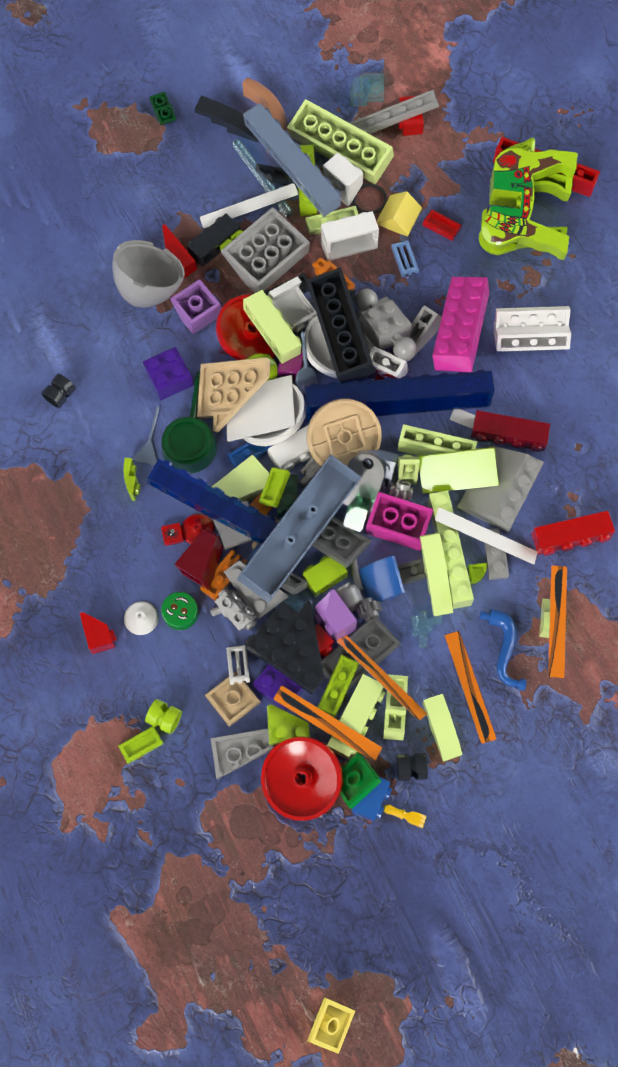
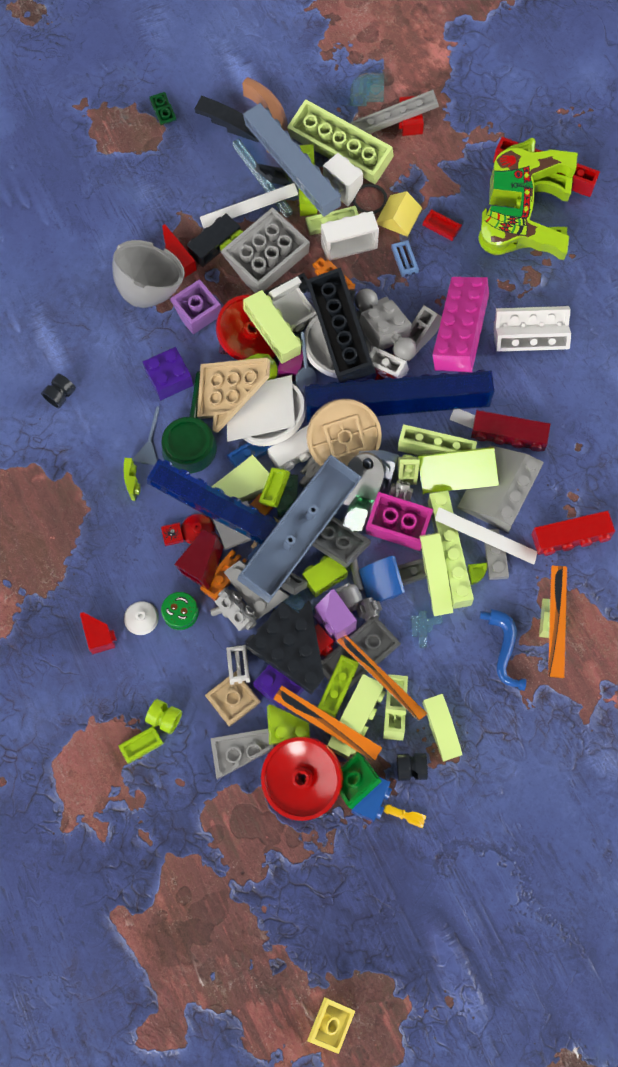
(470, 687): orange sticker -> none

